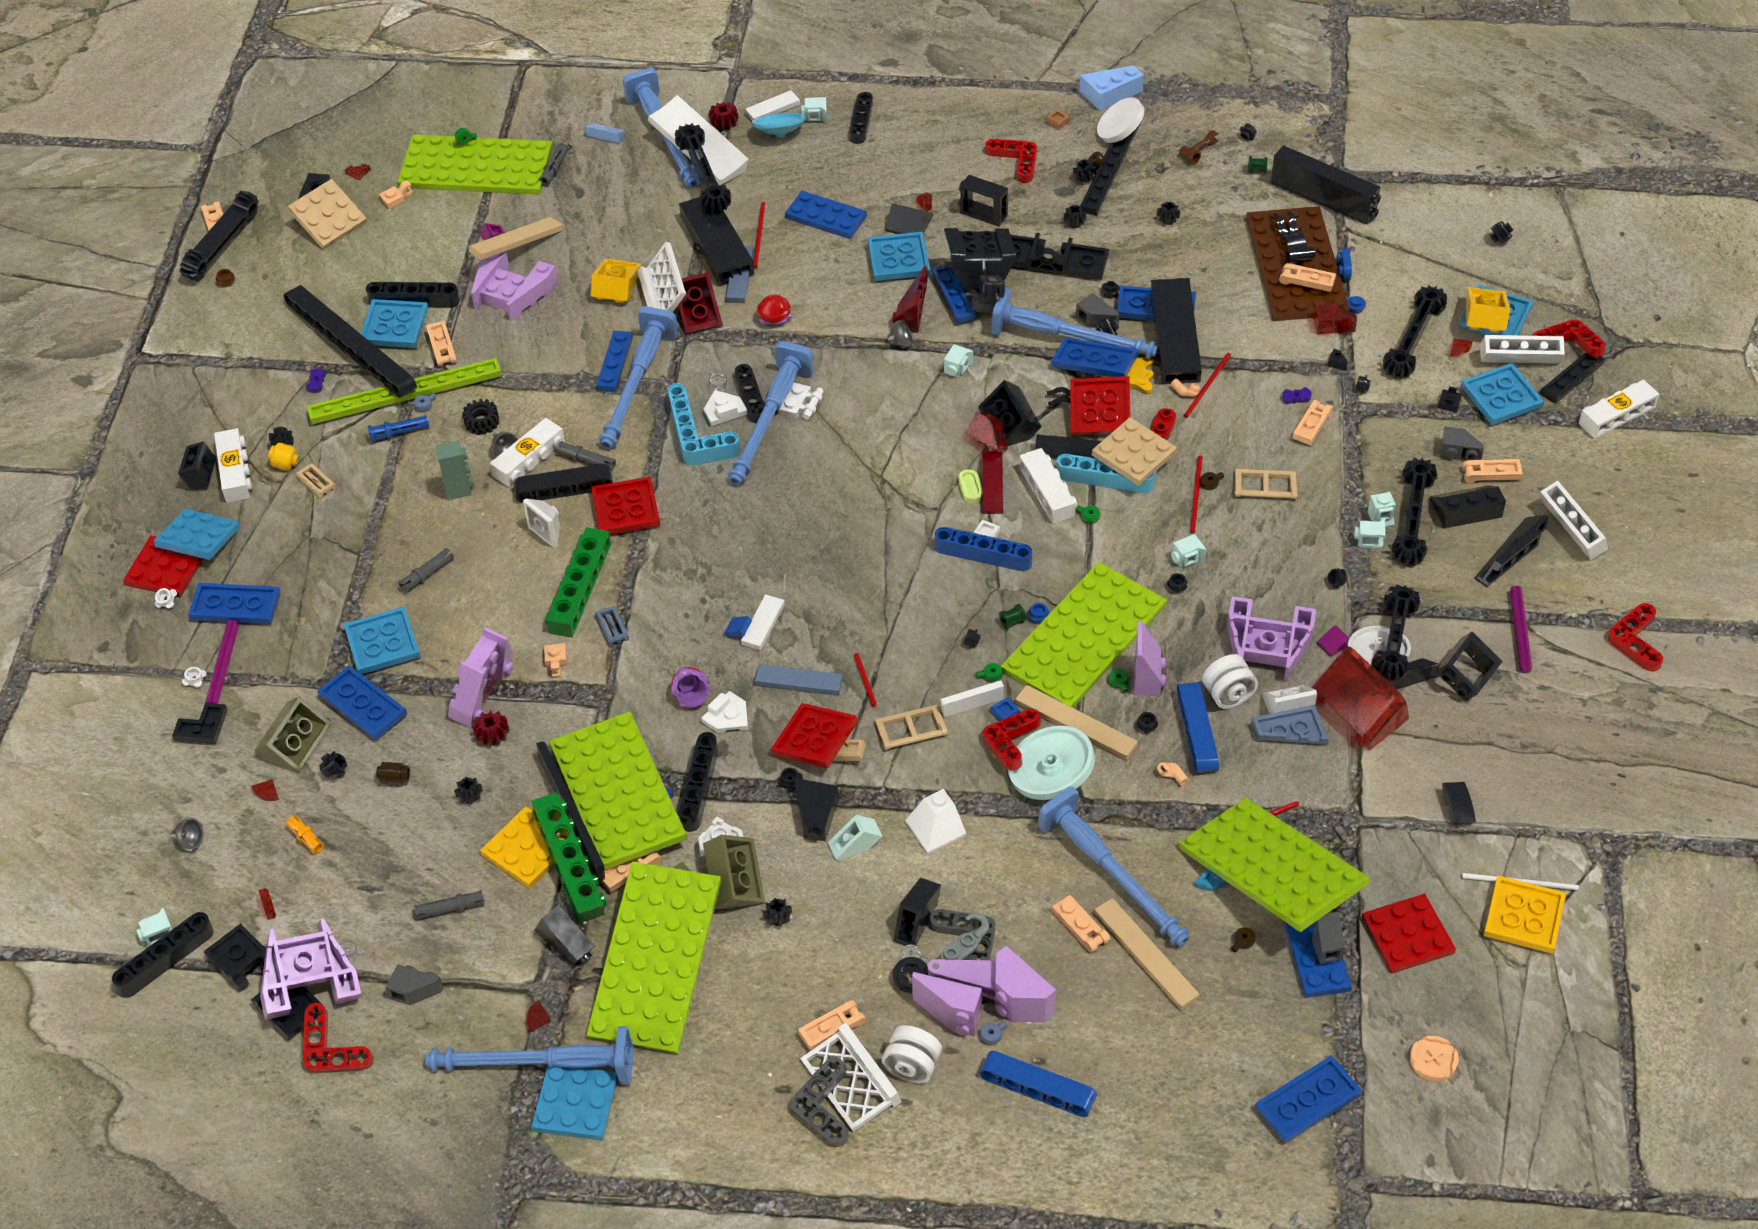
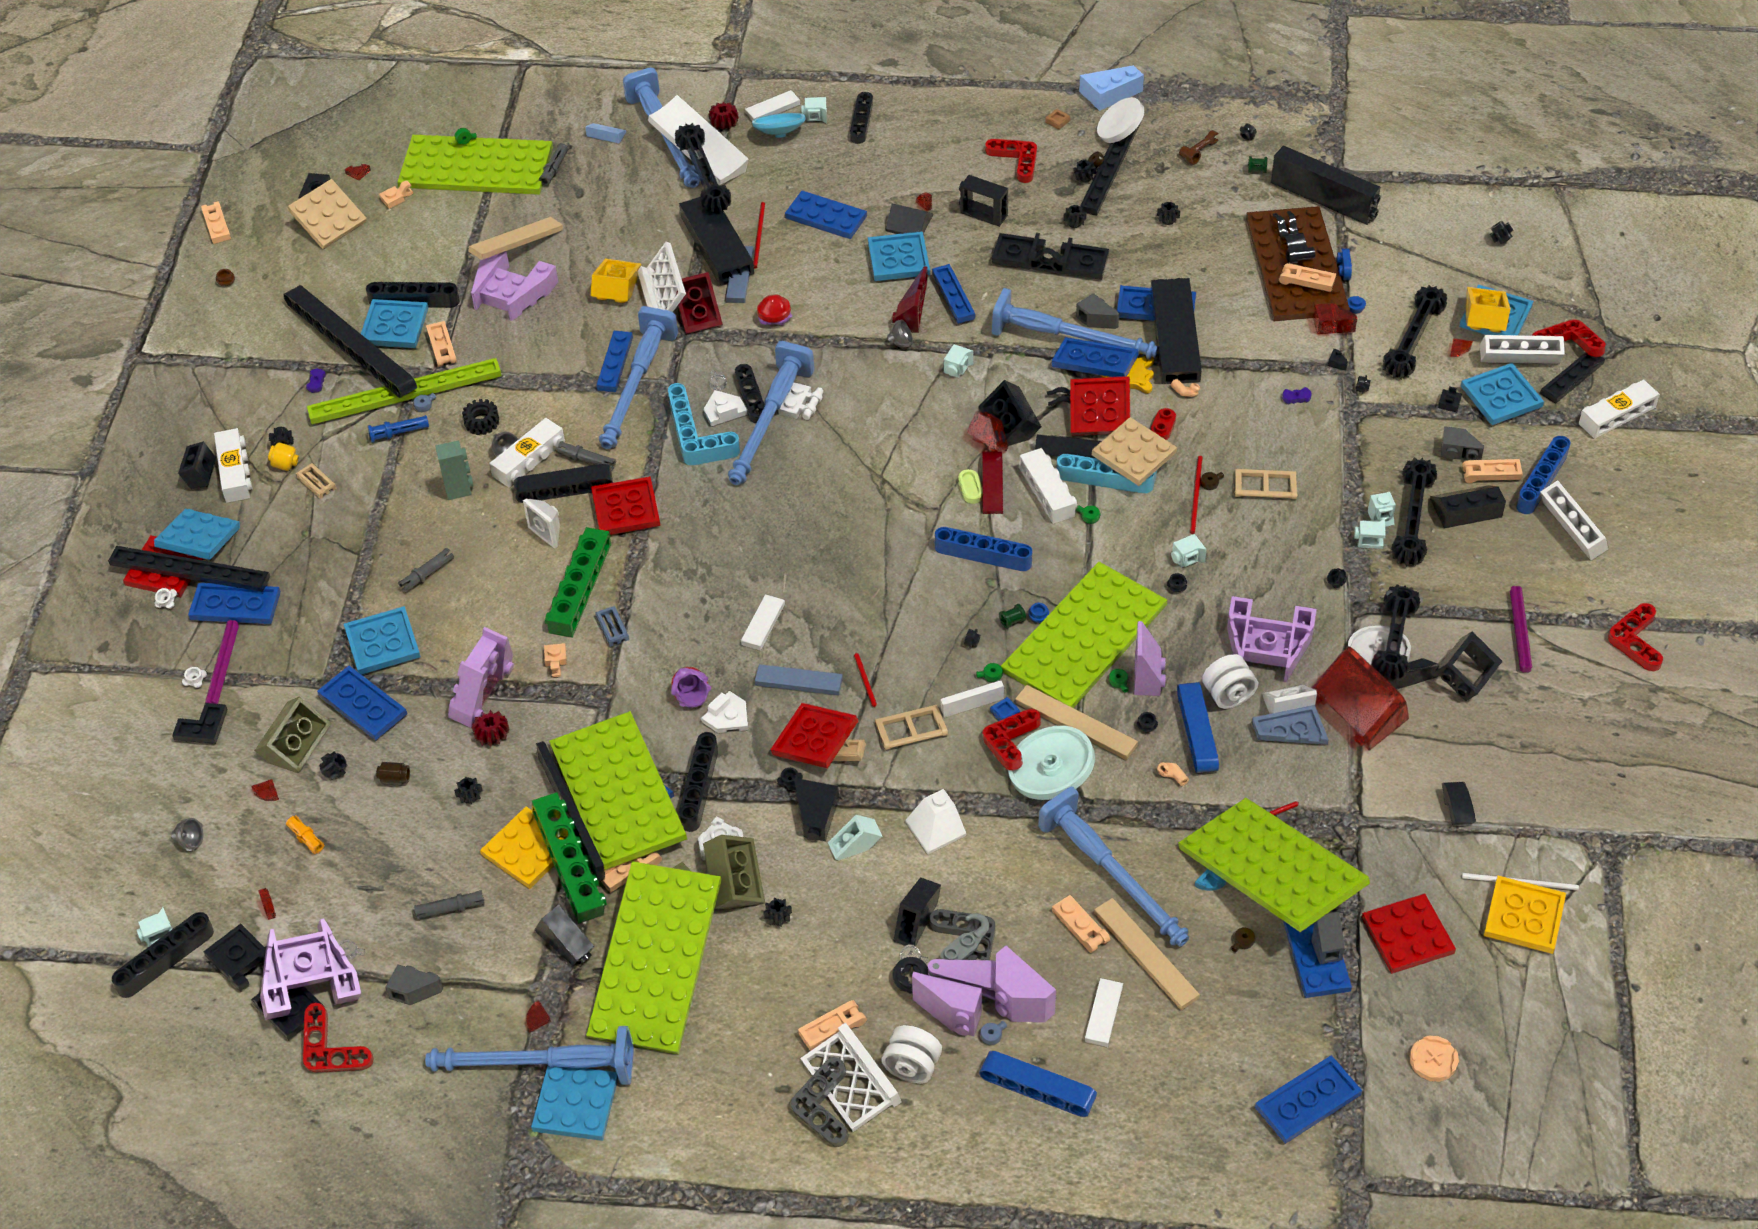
(189, 568): none -> black tile
(198, 259): black arm -> none
(490, 231): magenta slope -> none
(738, 626): blue tile -> none
(981, 263): black piece -> none
(987, 528): white tile -> none
(1103, 1012): none -> white tile
(1107, 326): black gear -> none
(1110, 289): black plate -> none
(1206, 386): red axle -> none
(1312, 422): light nougat plate -> none
(1334, 641): magenta slope -> none
(1516, 547): black wedge -> none
(1543, 474): none -> blue beam

